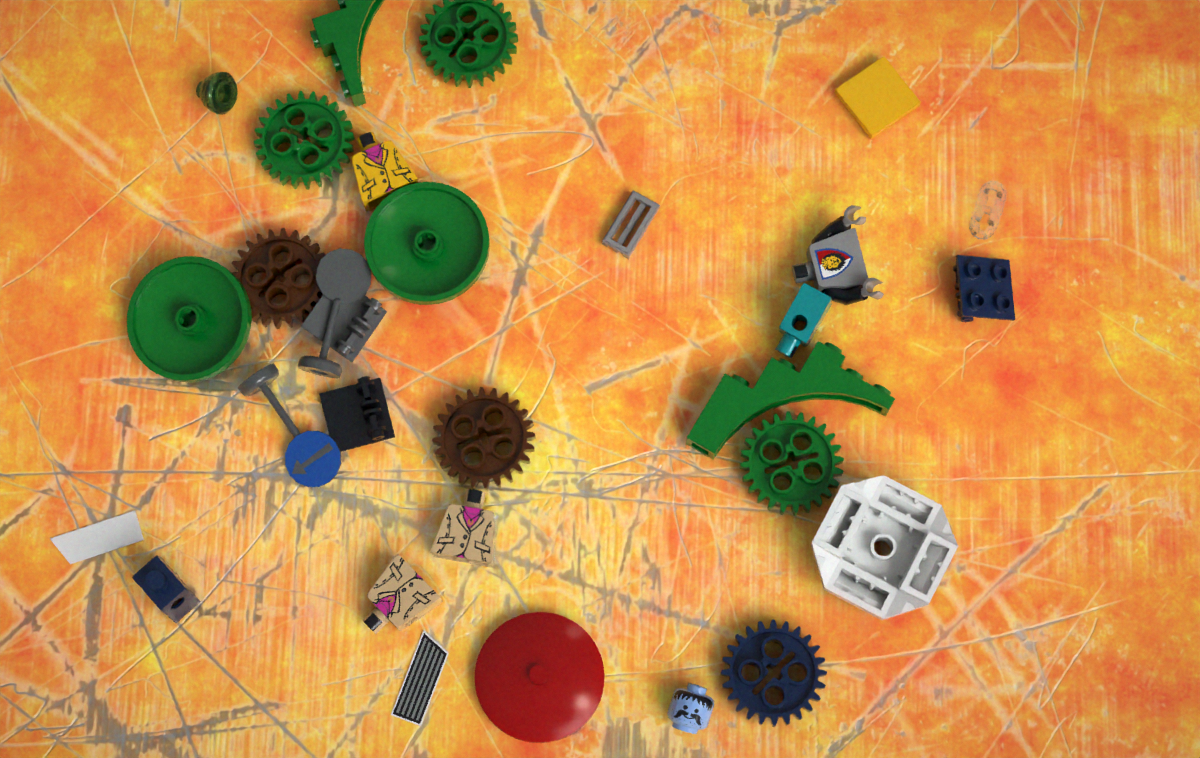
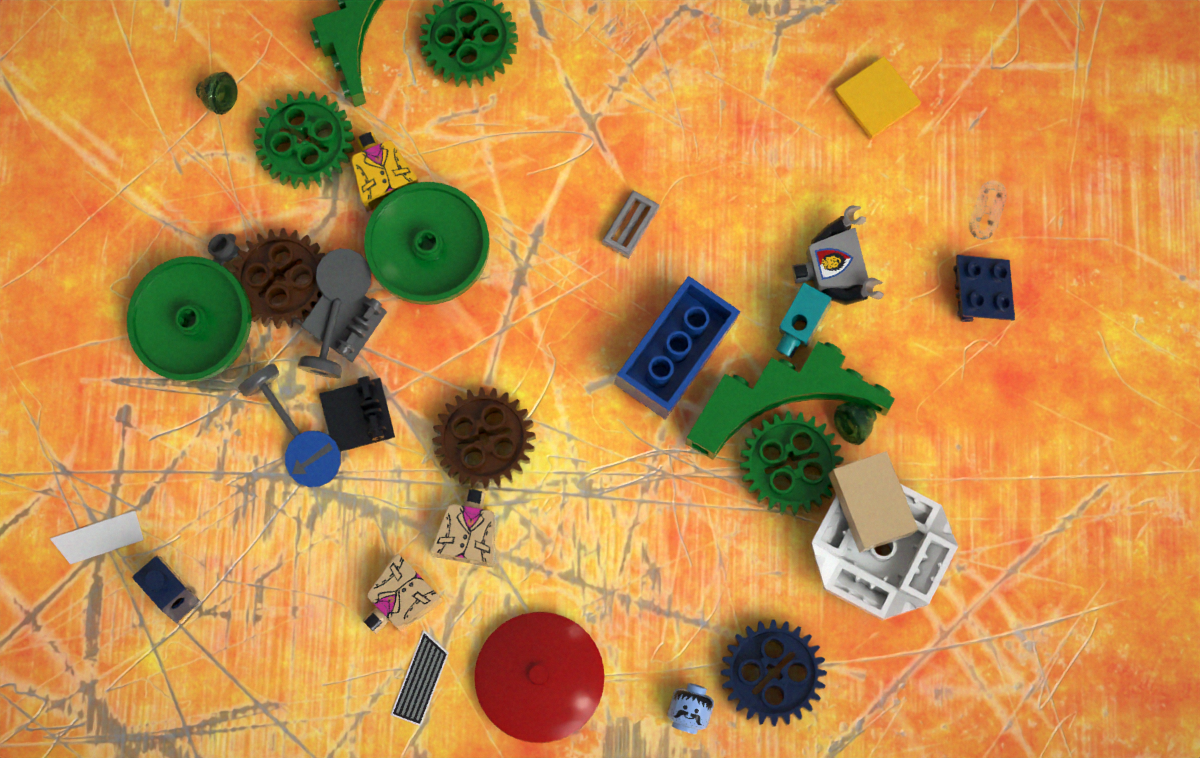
(223, 248): none -> dark grey plate
(676, 347): none -> blue brick
(854, 422): none -> clear green brick
(873, 501): none -> tan container

